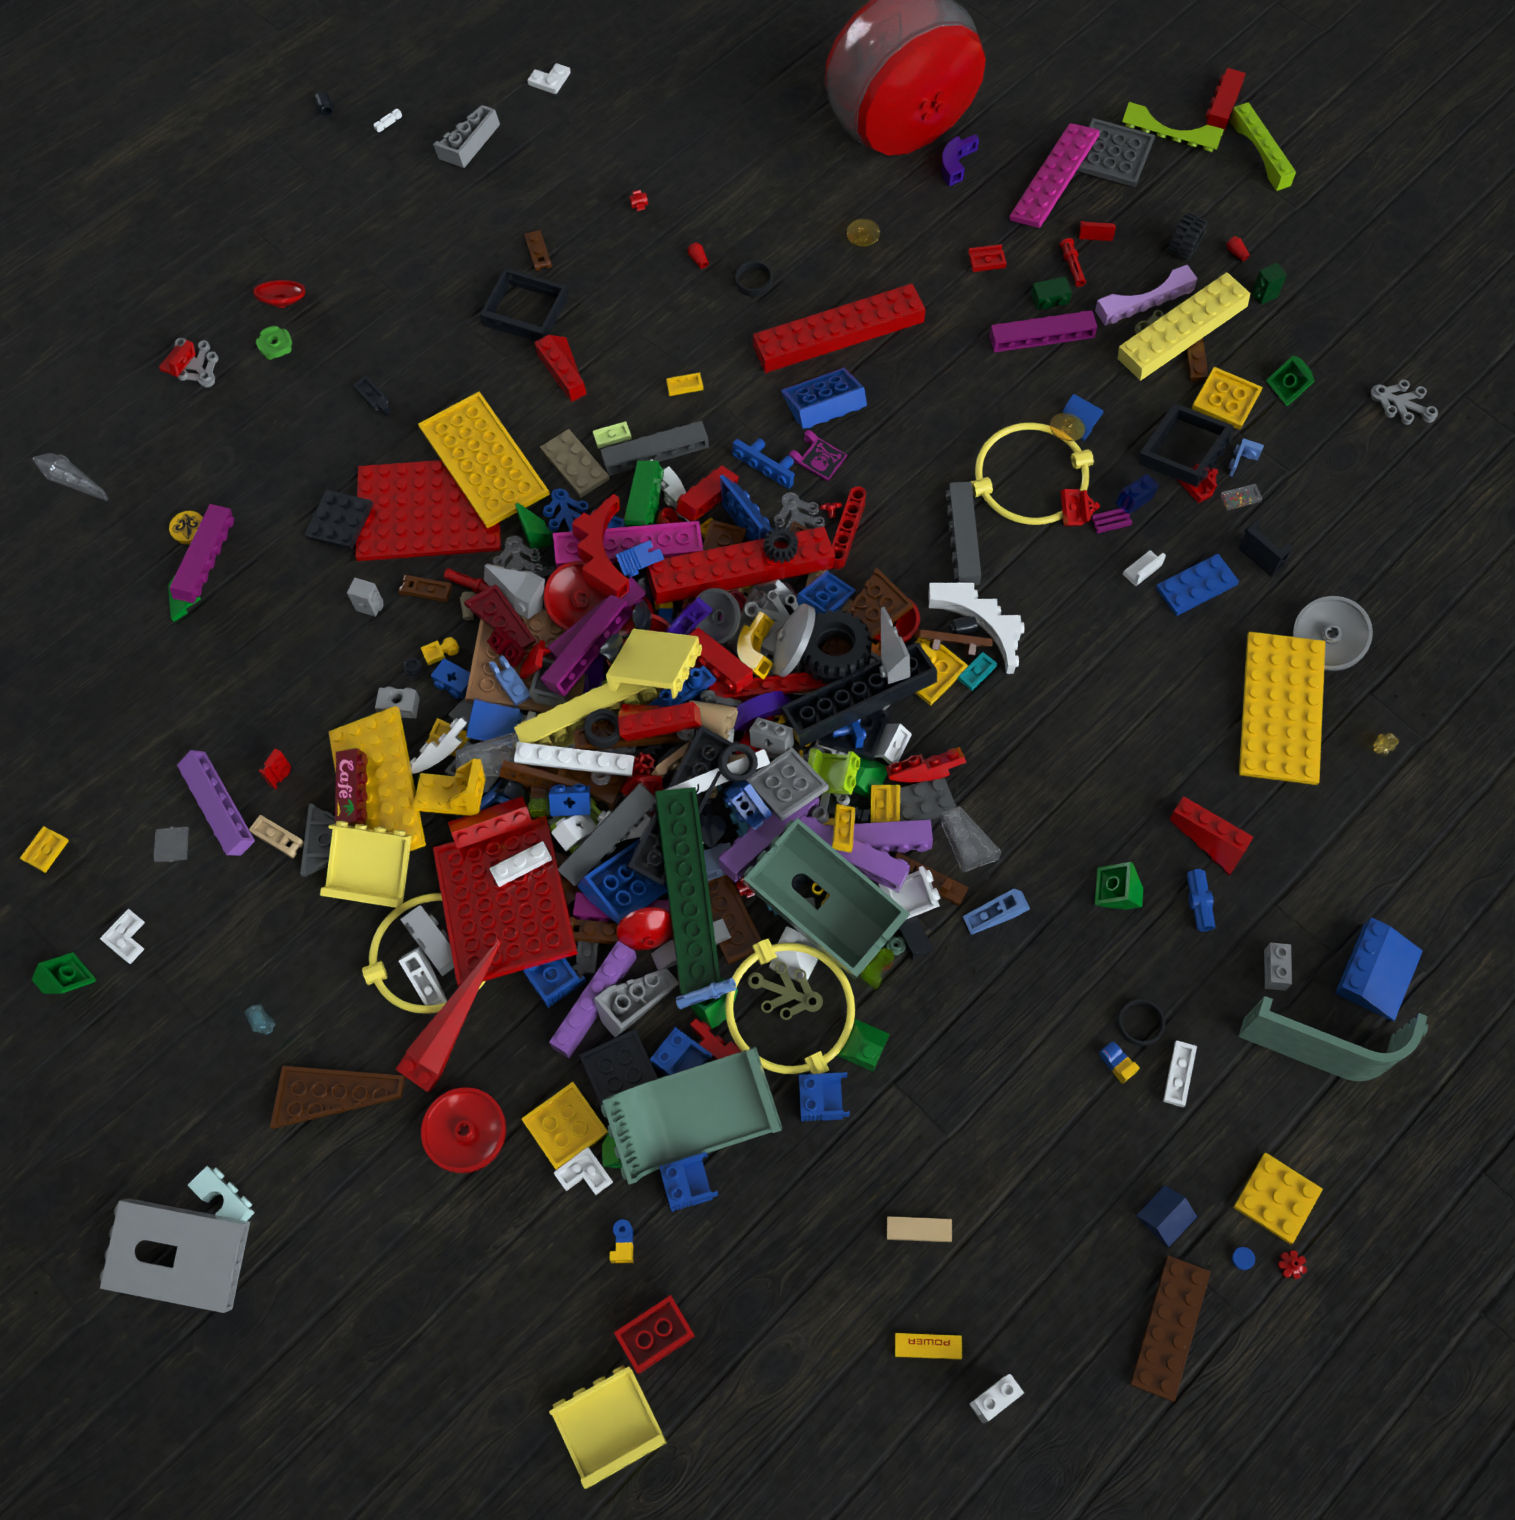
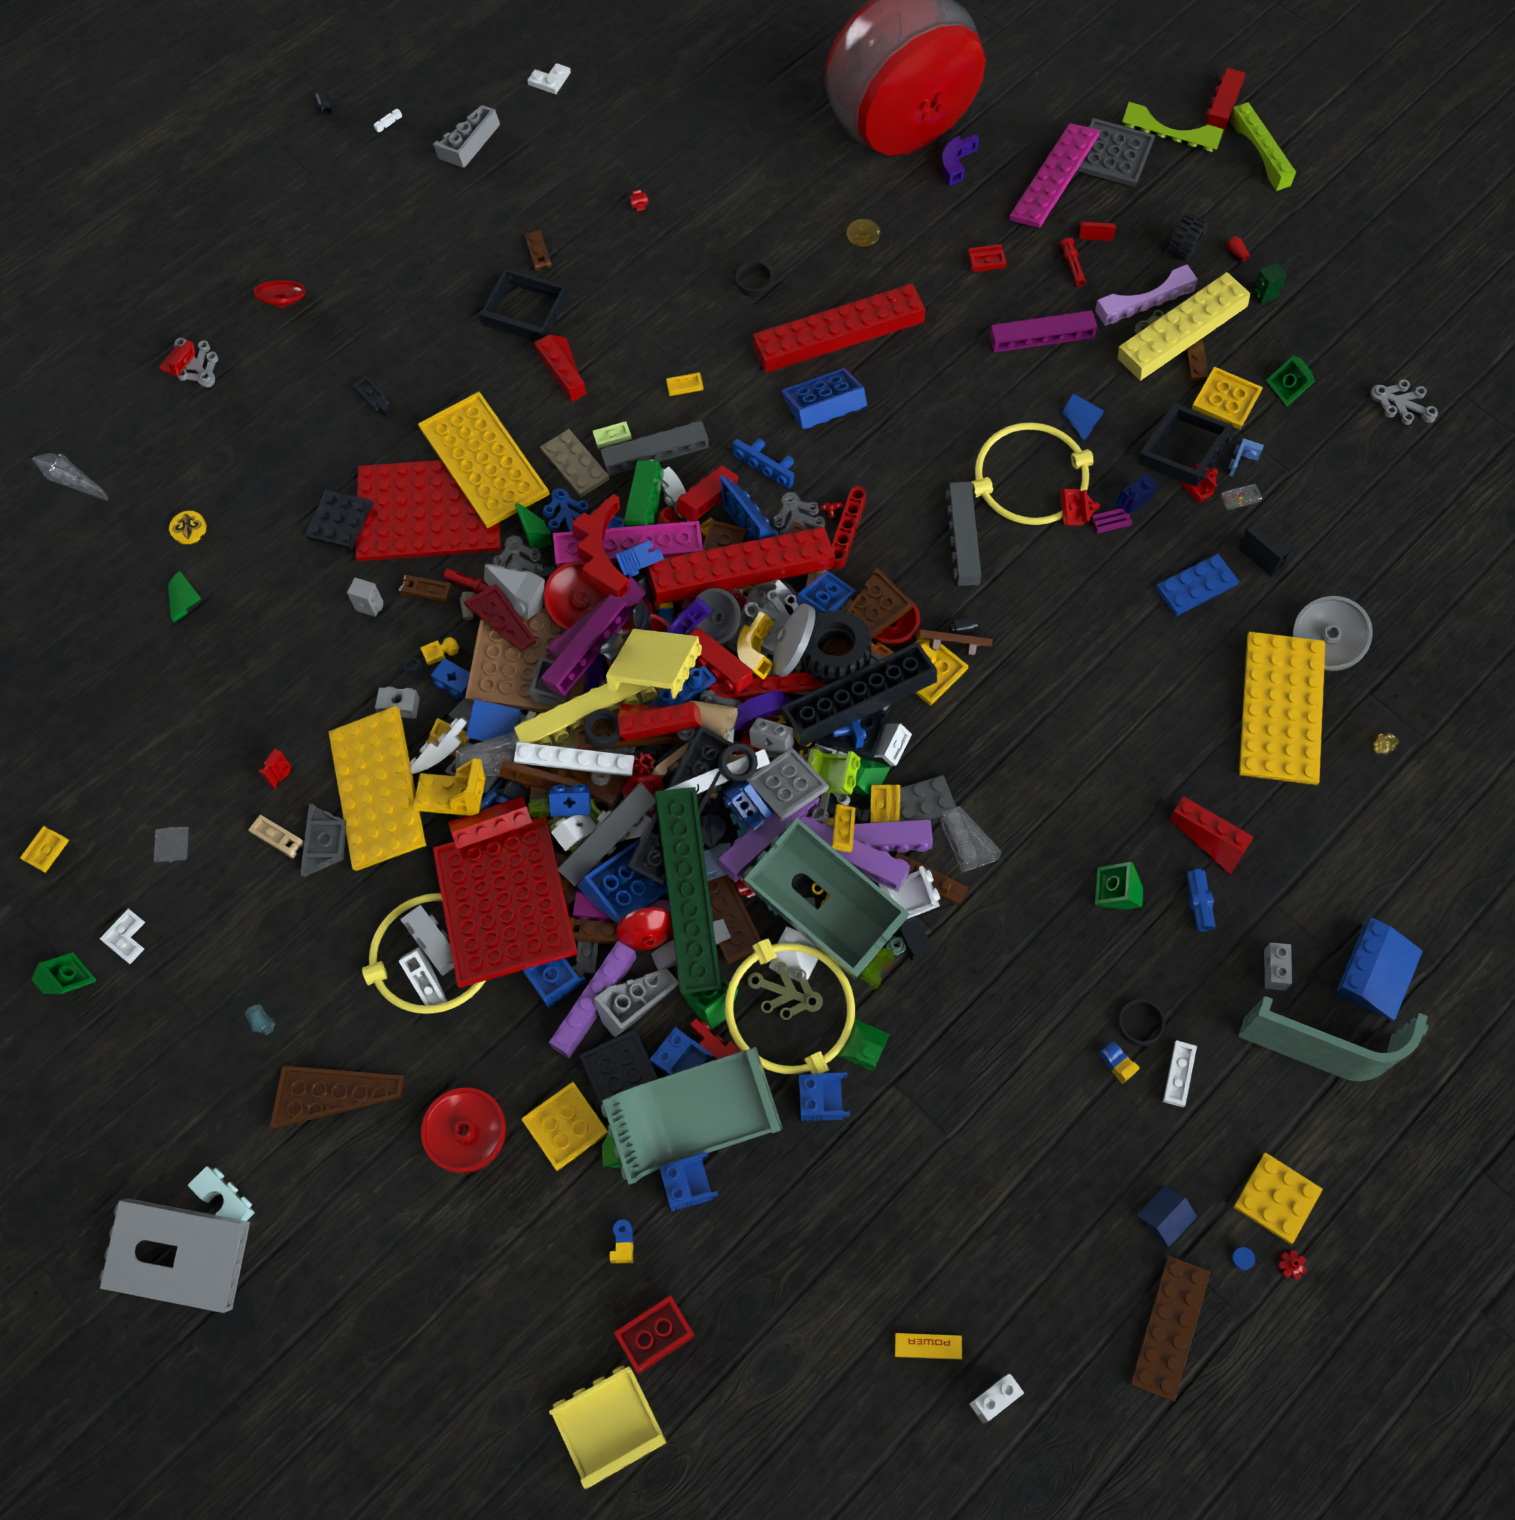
(202, 554): magenta brick -> none
(215, 803): medium lavender brick -> none
(275, 350): bright green plate -> none
(351, 787): dark red brick -> none
(367, 864): light yellow panel -> none
(432, 1048): red plate -> none
(507, 646): dark red slope -> none
(510, 682): medium blue hinge -> none
(520, 864): white plate -> none
(533, 660): red slope -> none
(583, 1166): white plate -> none
(698, 255): red cone -> none
(714, 990): medium blue pin -> none
(780, 536): black tyre -> none
(820, 458): flag -> none
(893, 652): light grey wedge -> none
(919, 1229): tan tile -> none
(920, 770): red slope -> none
(964, 600): white arch -> none
(977, 671): teal plate -> none
(996, 911): medium blue slope -> none
(1051, 293): dark green brick -> none
(1067, 427): clear yellow dish -> none
(1143, 567): white panel -> none

